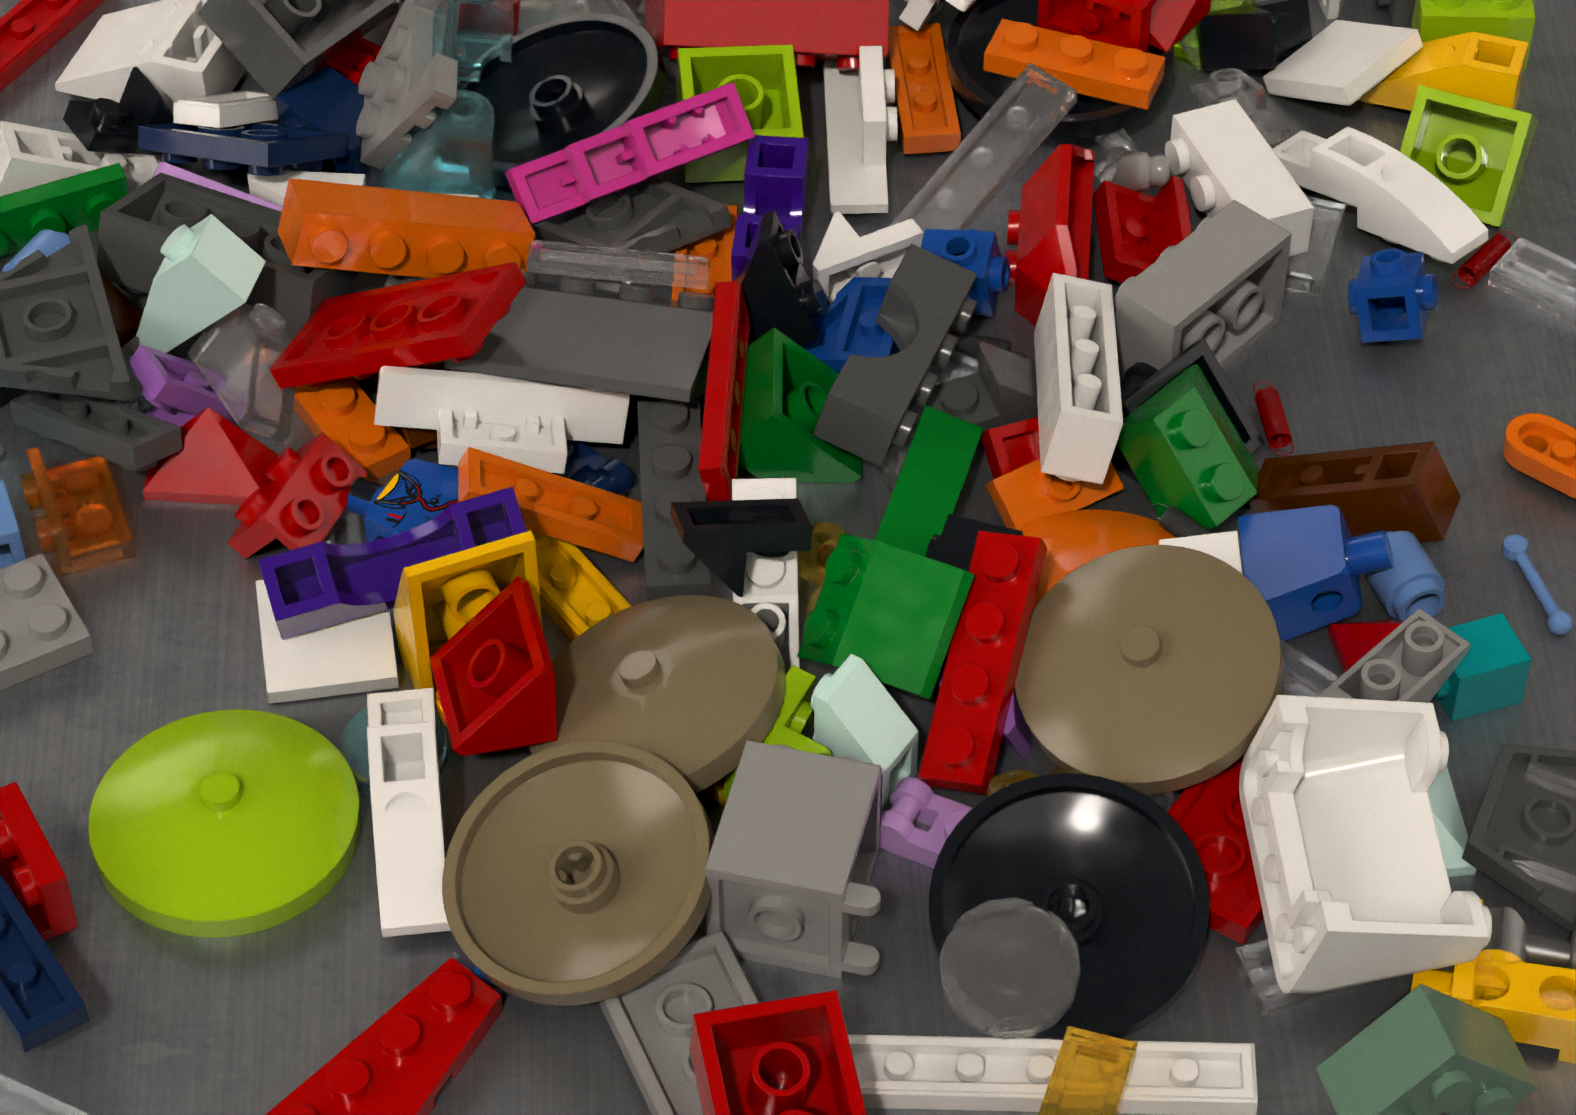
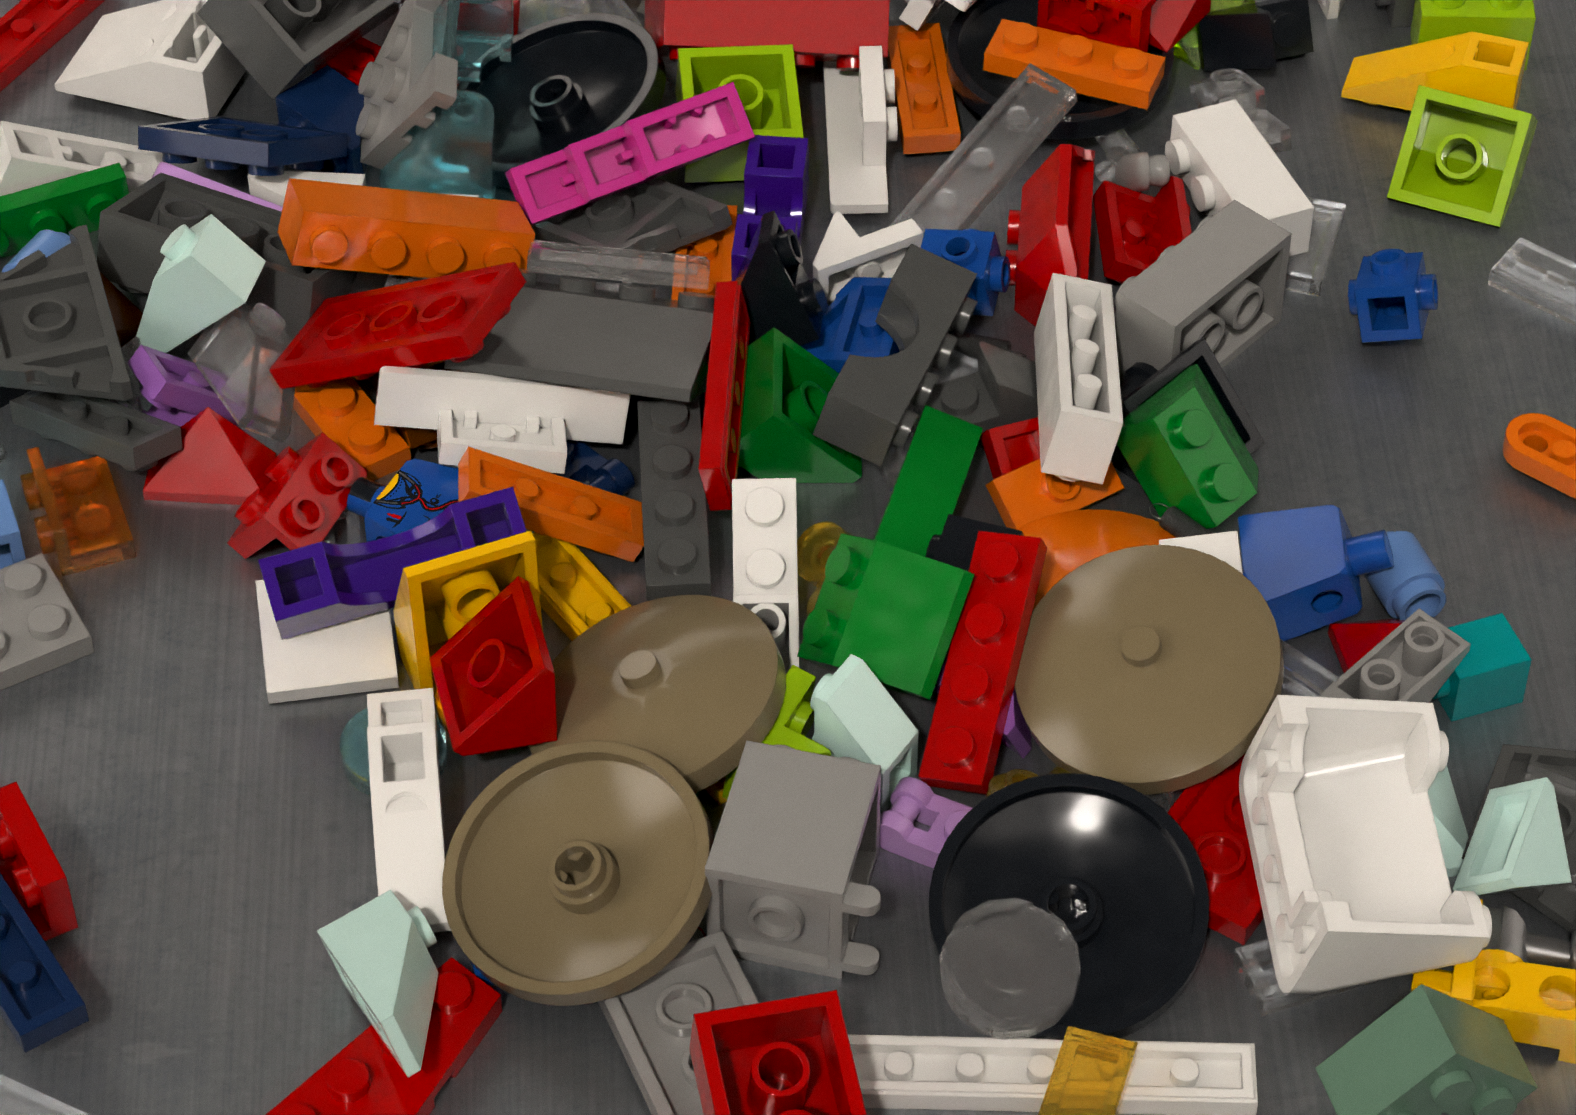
(112, 125): black slope -> none
(225, 109): white tile -> none
(225, 823): lime dish -> none
(388, 972): none -> light aqua slope
(728, 530): black slope -> none
(1273, 418): red piece -> none
(1343, 62): white tile -> none
(1374, 488): reddish brown slope -> none
(1388, 188): white slope -> none
(1483, 260): red piece -> none
(1515, 549): medium blue hinge -> none
(1516, 842): none -> light aqua slope

